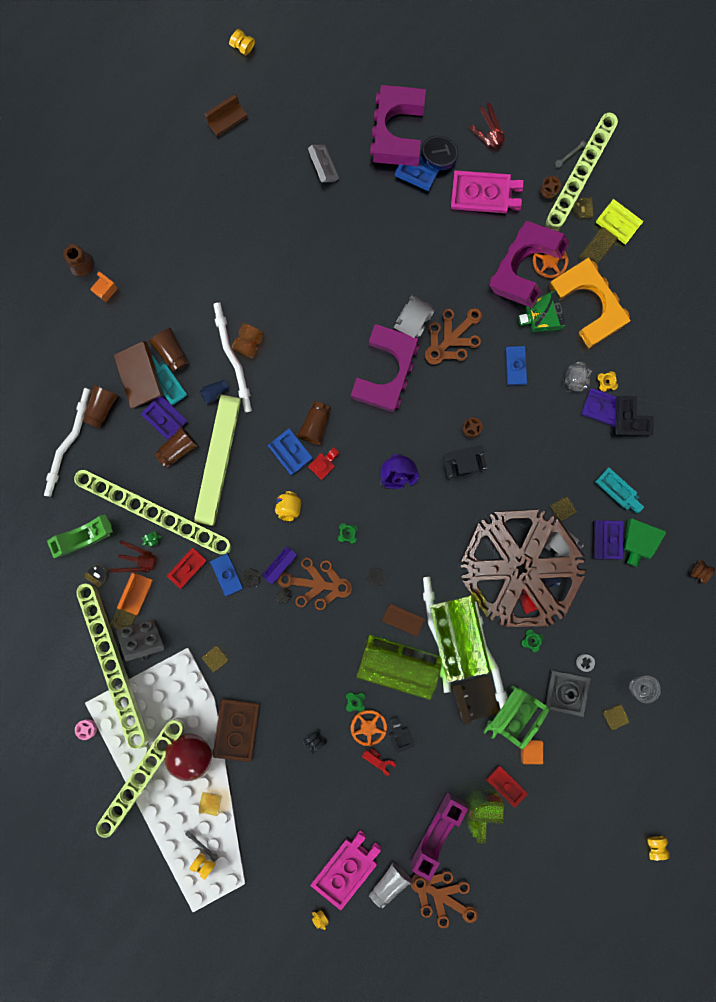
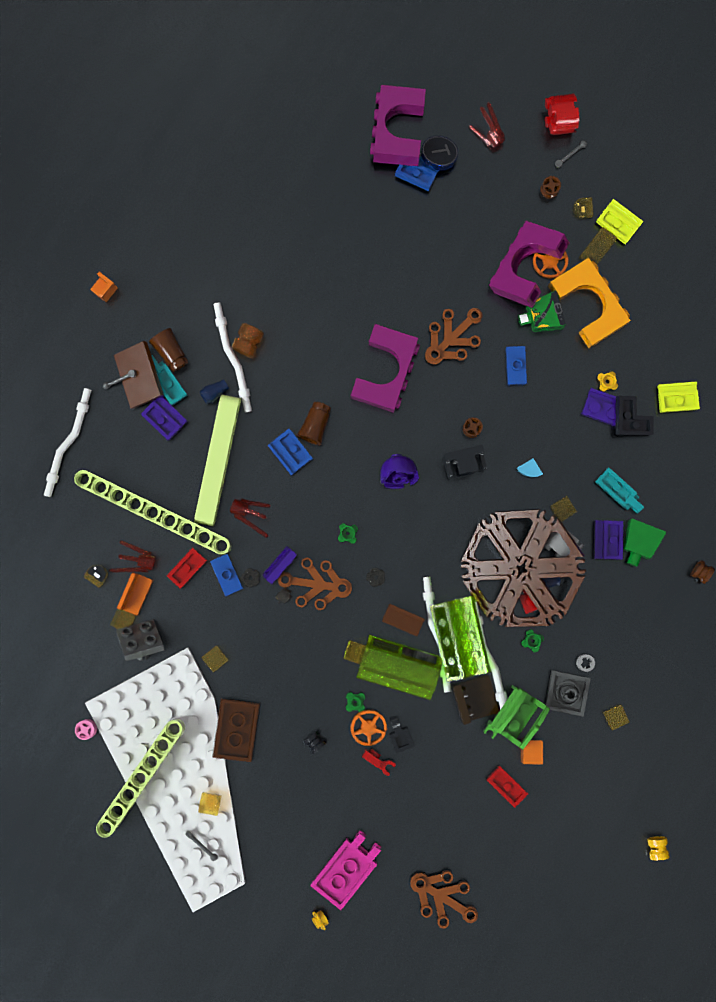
(78, 260): reddish brown plant -> none
(80, 537): bright green arch -> none
(99, 406): reddish brown plant -> none
(119, 672): yellowish green beam -> none
(132, 373): none -> dark grey hinge
(151, 539): green plate -> none
(175, 447): reddish brown plant -> none
(188, 757): dark red piece -> none
(205, 870): yellow wheel -> none
(225, 115): reddish brown panel -> none
(241, 508): none -> clear red plant
(242, 42): yellow wheel -> none
(288, 506): yellow head -> none
(322, 464): red plate -> none
(323, 163): light grey plate -> none
(354, 652): none -> clear yellow tile
(390, 885): light grey plant -> none
(413, 316): light grey brick -> none
(427, 854): magenta arch -> none
(483, 808): clear neon green brick -> none
(485, 192): dark pink tile -> none
(530, 469): none -> medium azure tile
(562, 114): none -> red brick
(578, 376): clear head -> none
(587, 166): yellowish green beam -> none
(650, 691): clear plant -> none
(678, 397): none -> neon yellow plate

